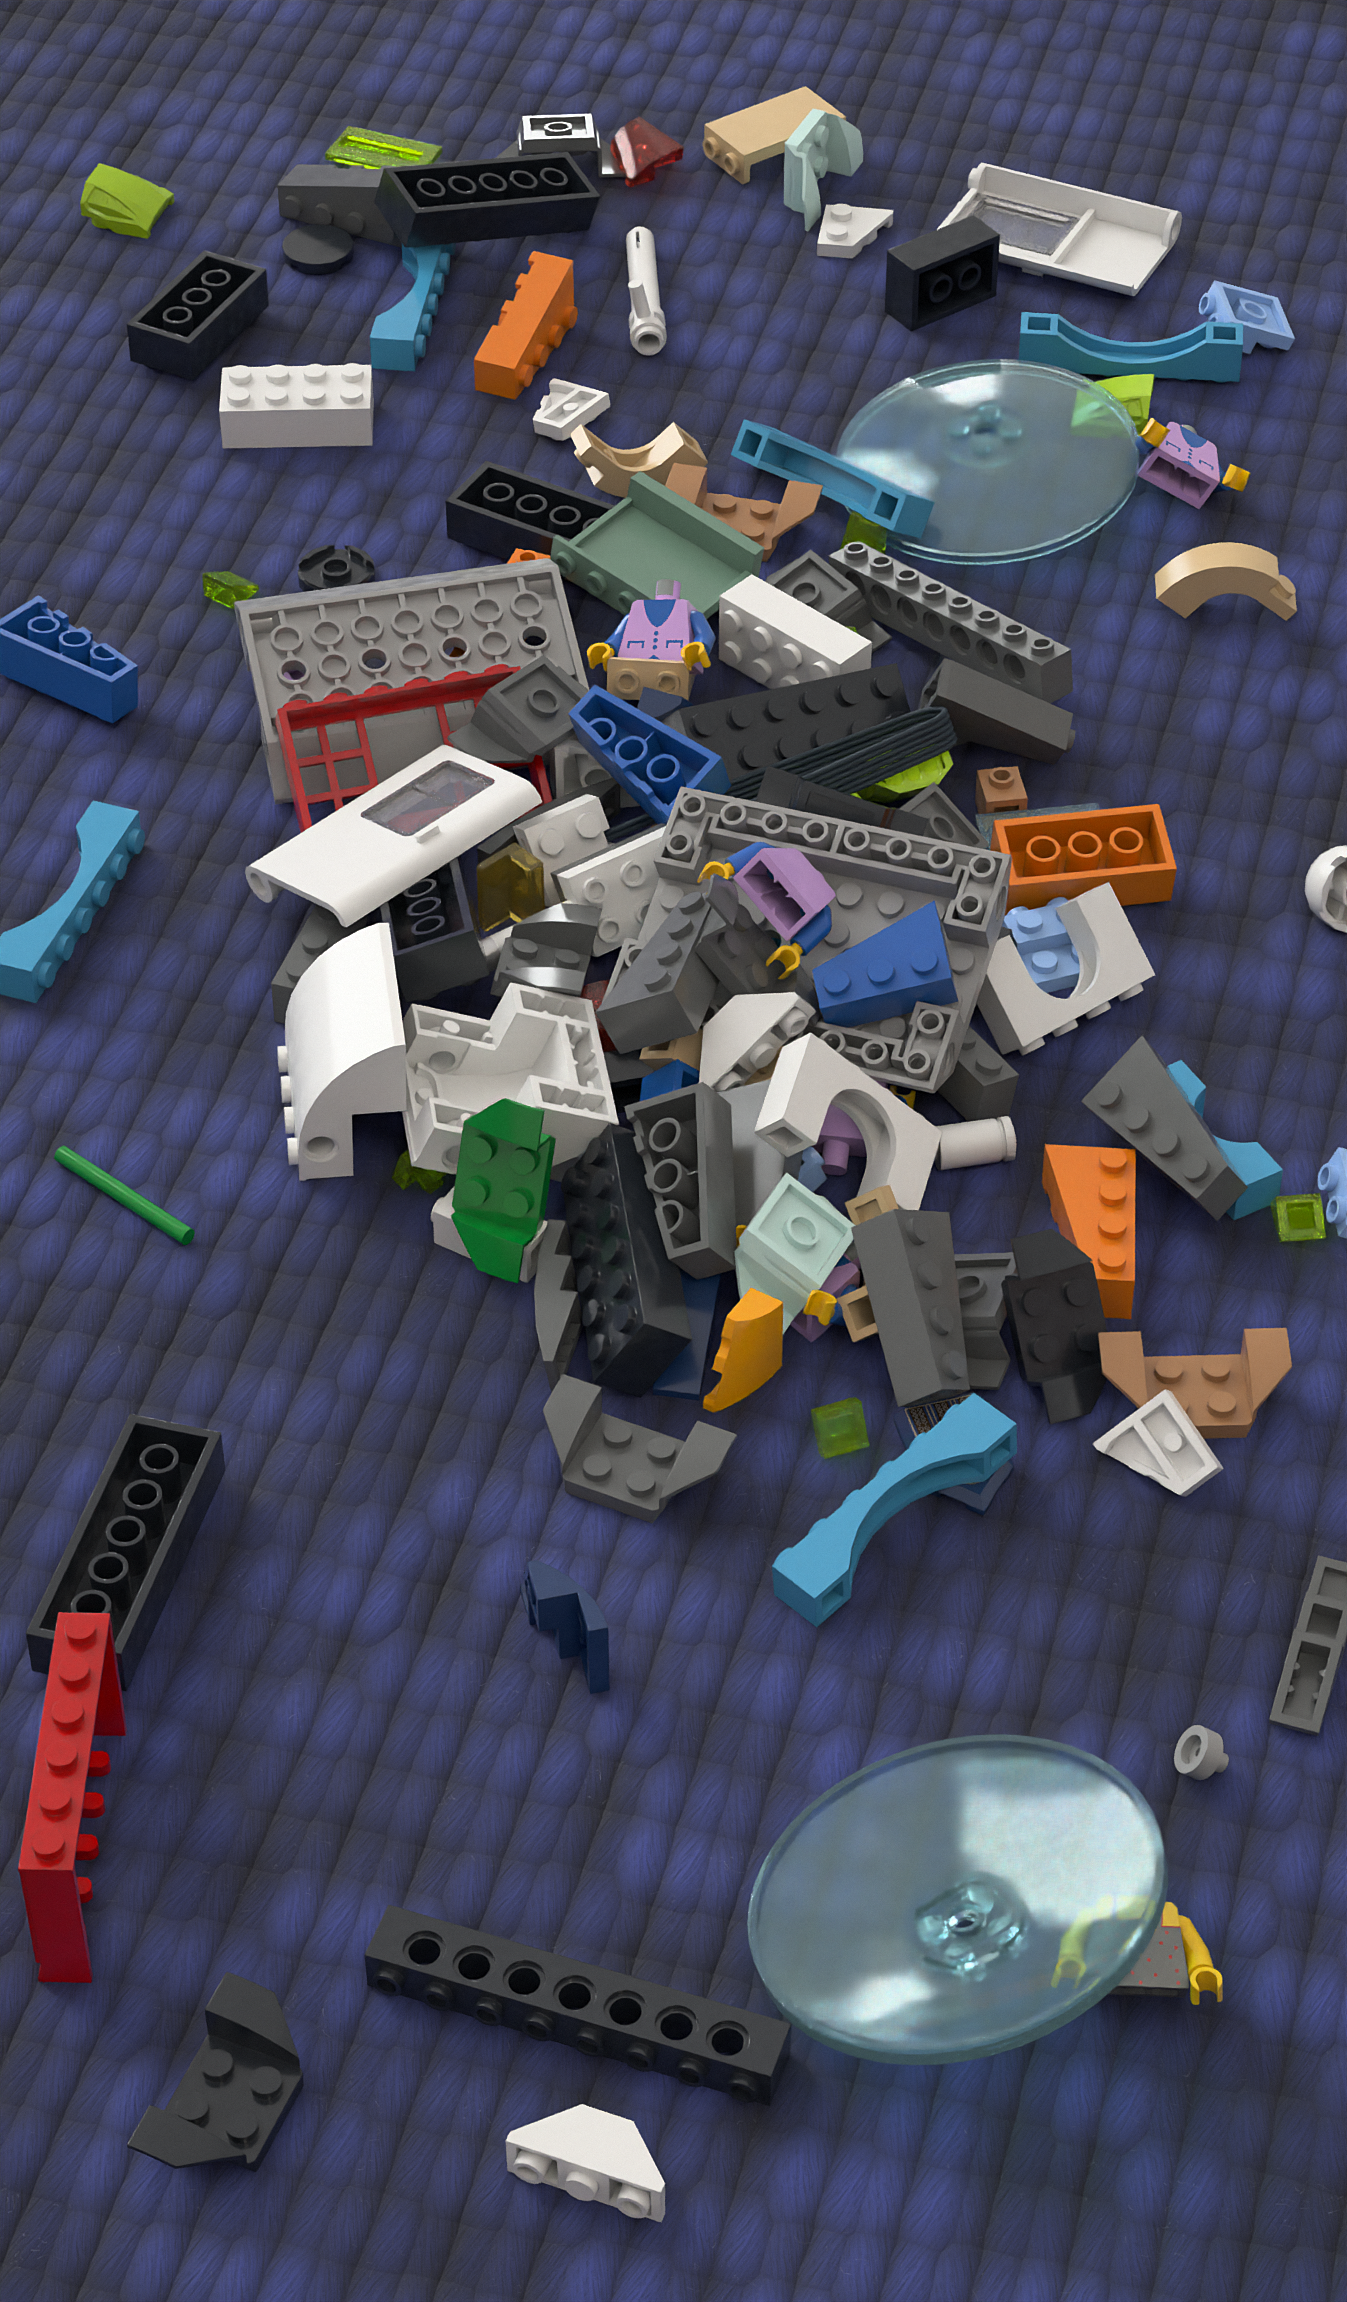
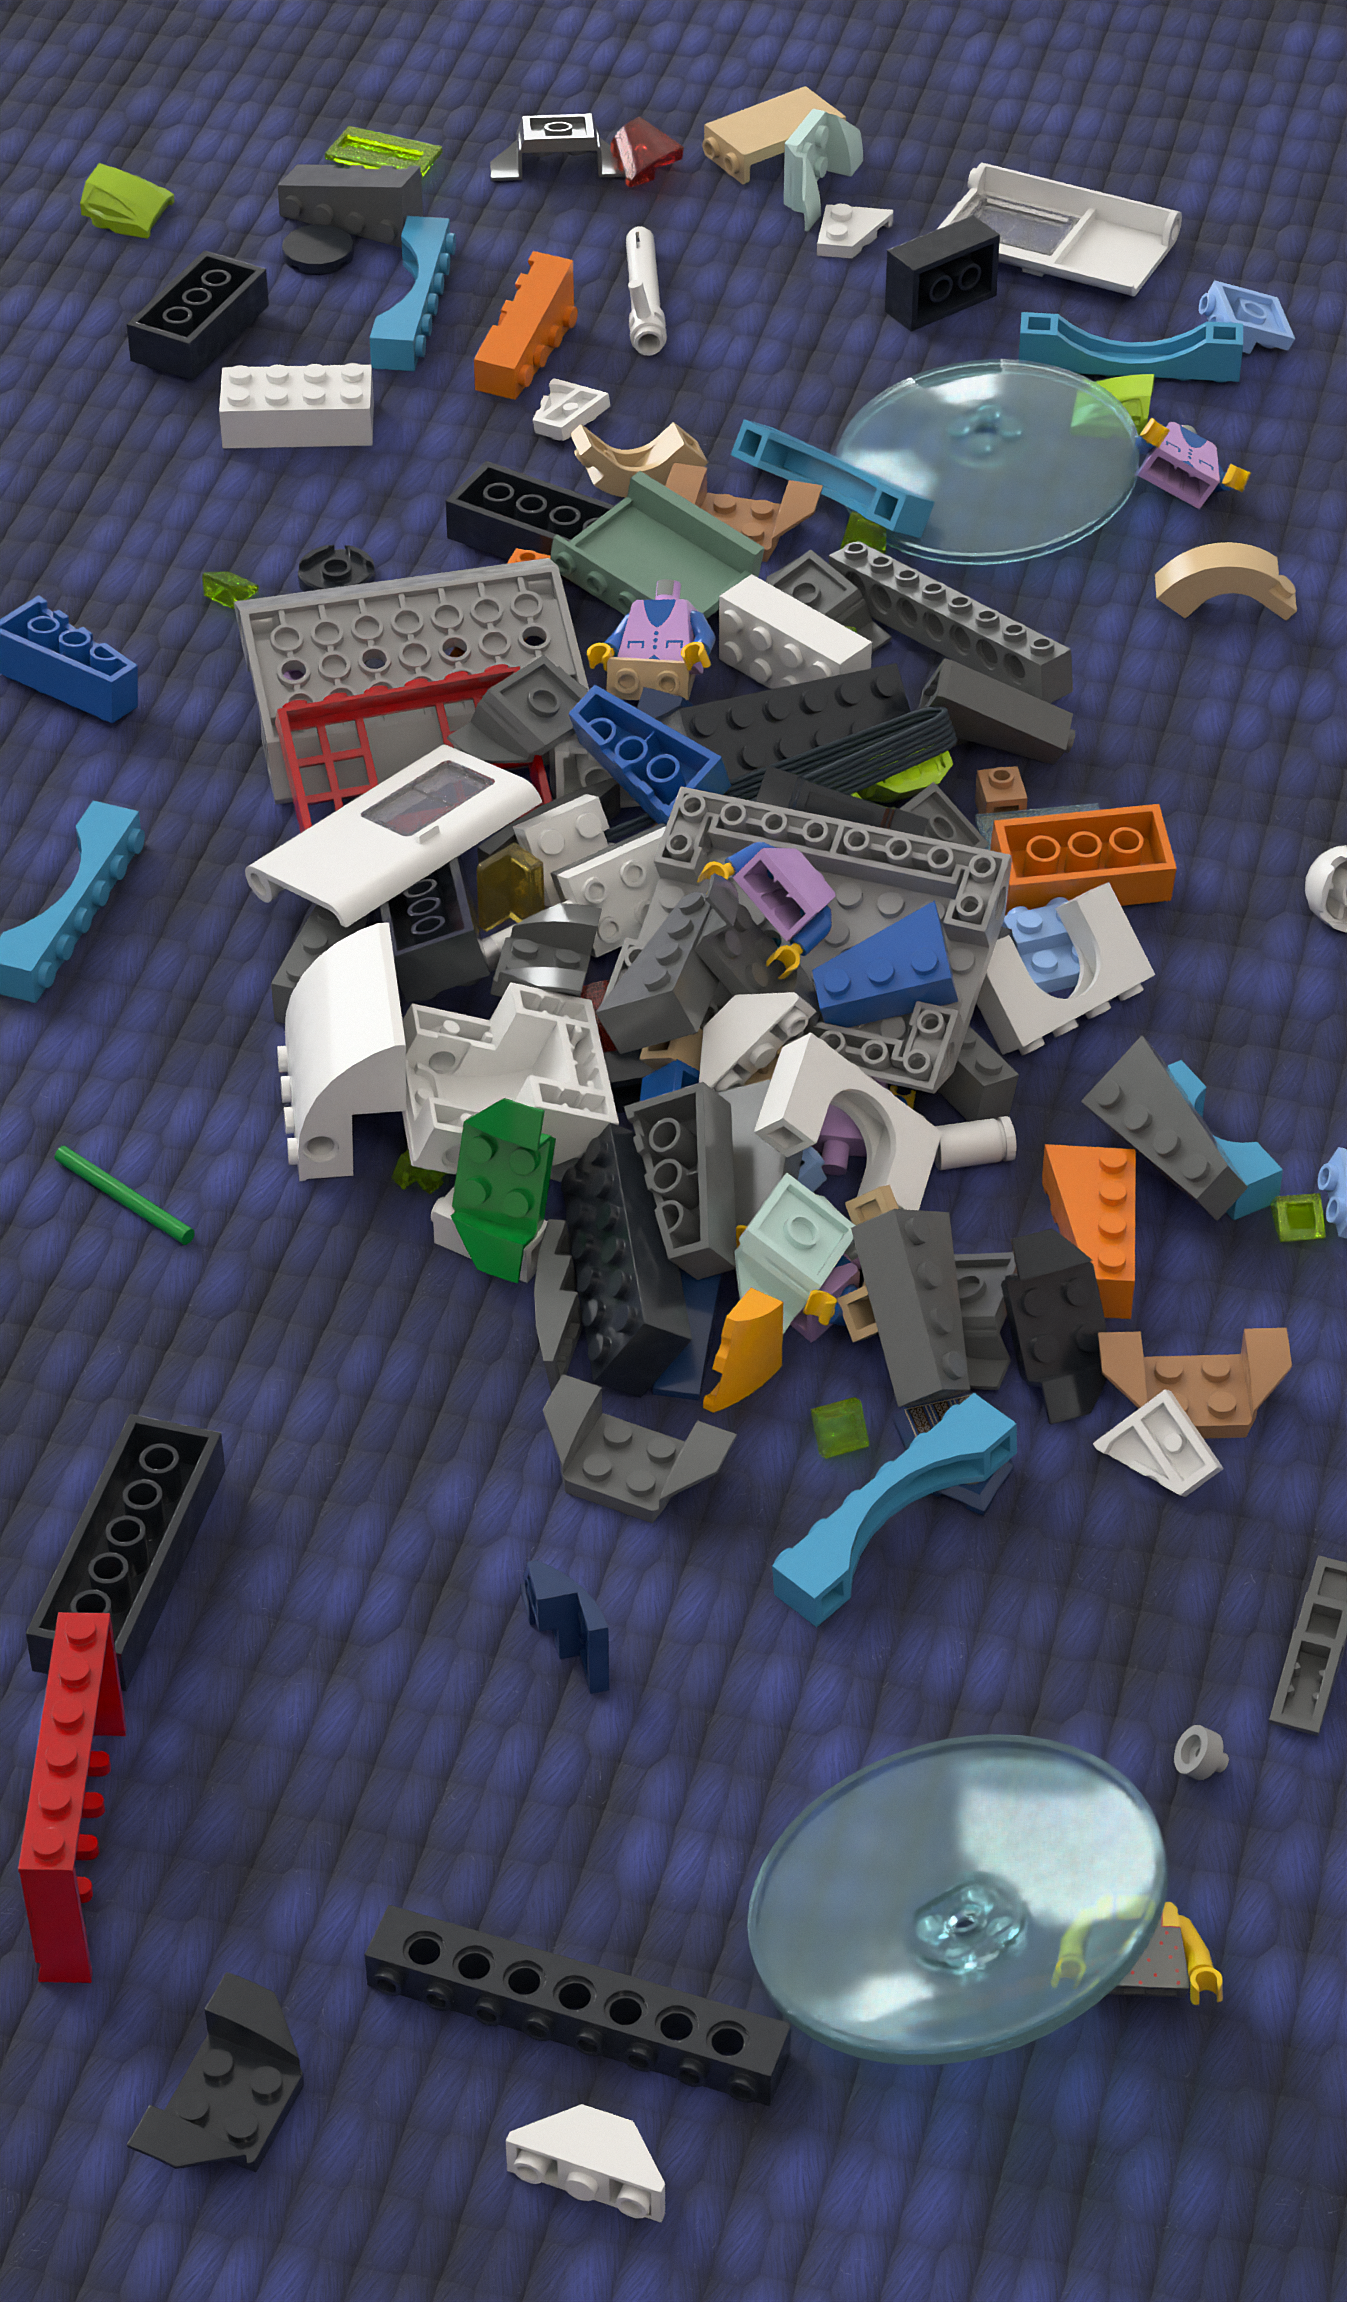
(486, 199): black brick -> none

